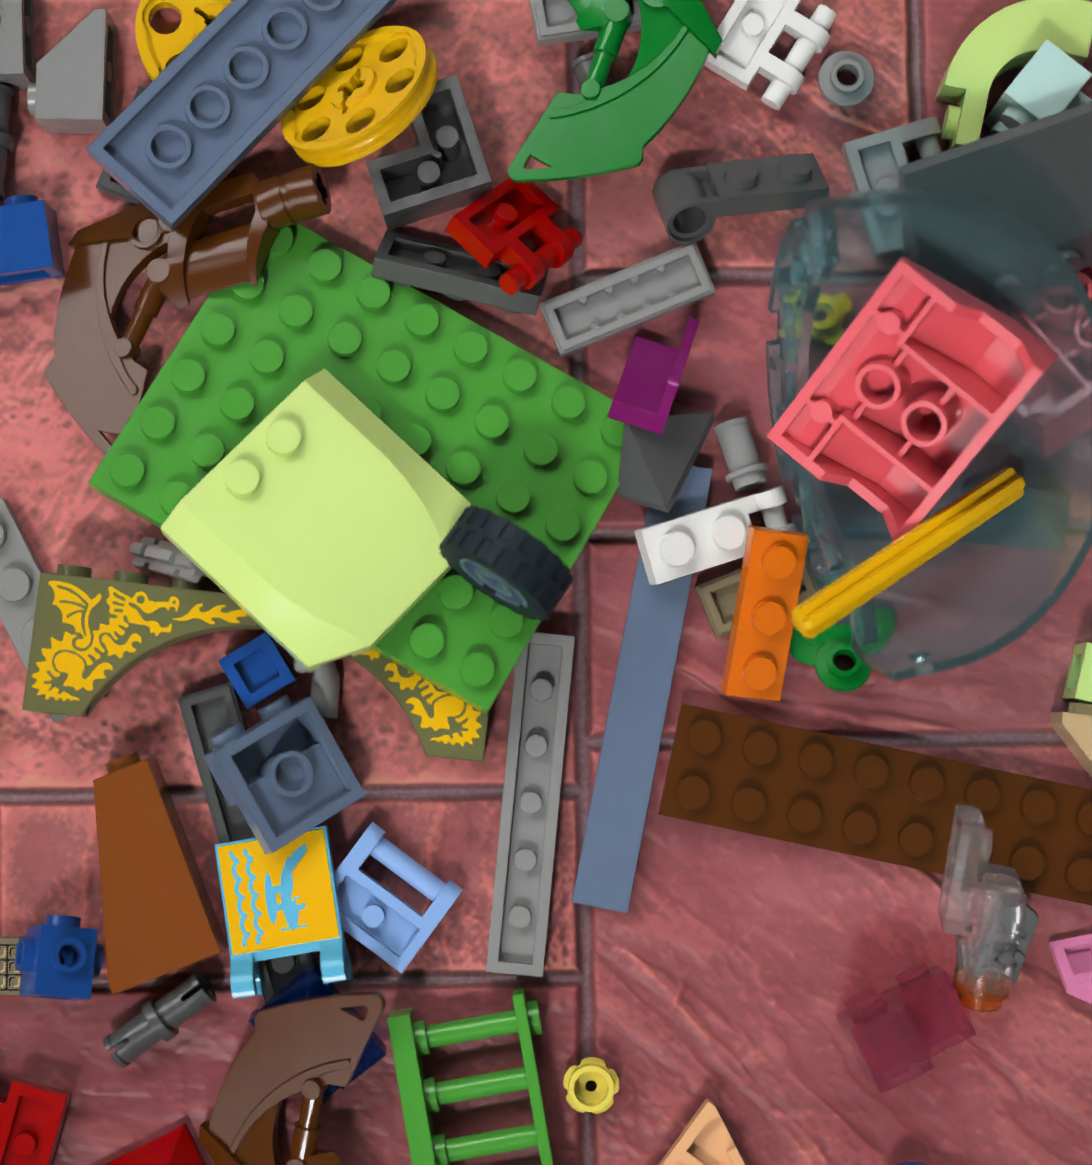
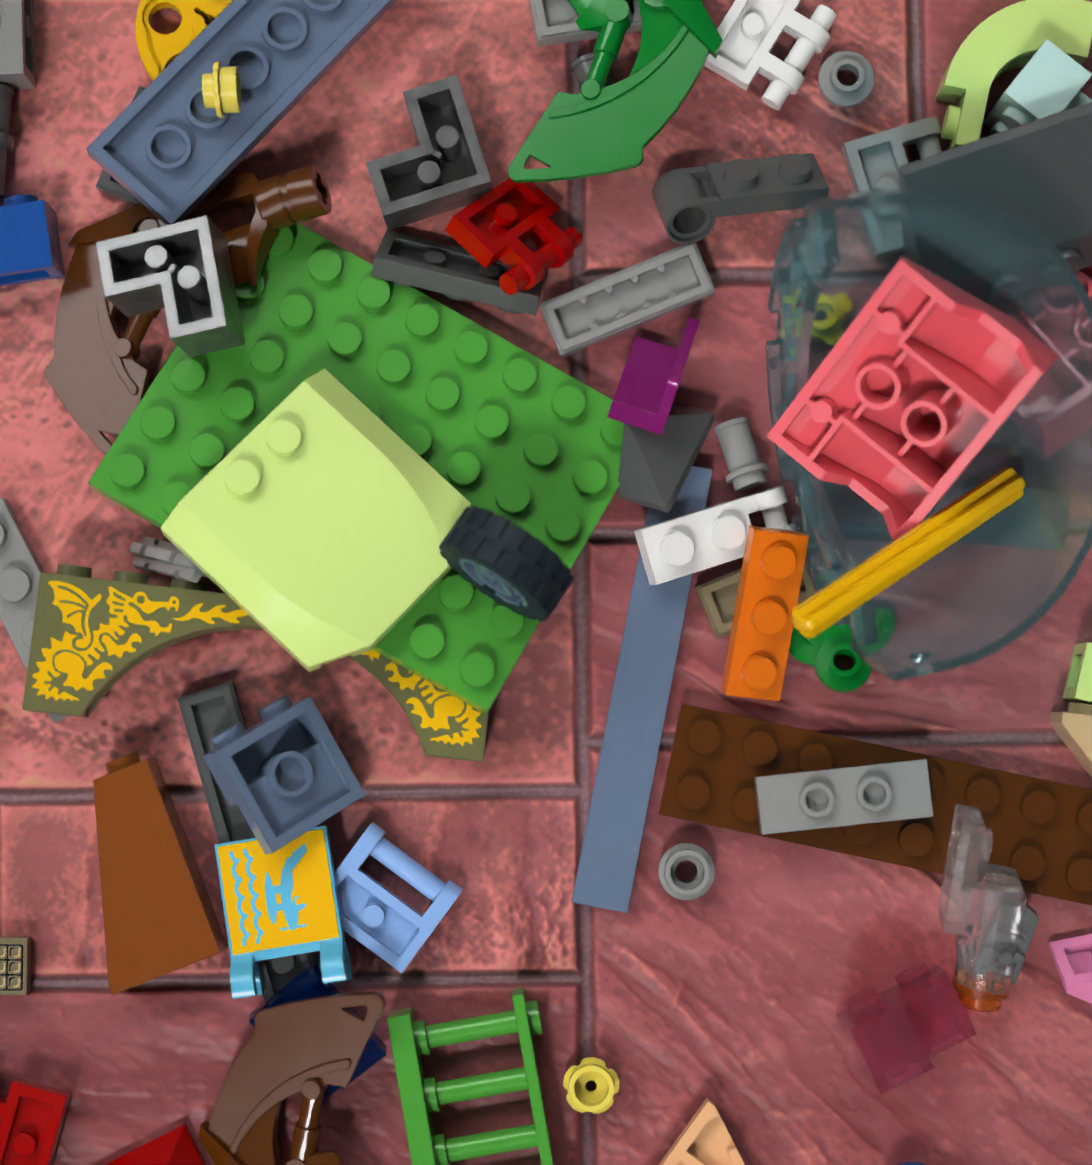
(54, 978): blue brick -> none
(77, 79): light grey slope -> none
(159, 1019): dark grey pin -> none
(179, 270): none -> flat silver brick
(222, 90): none -> light yellow plate
(257, 670): blue plate -> none
(324, 688): light grey arm -> none
(362, 97): yellow wedge -> none
(530, 806): light grey plate -> none
(699, 884): none -> light grey plate
(843, 796): none -> light grey plate

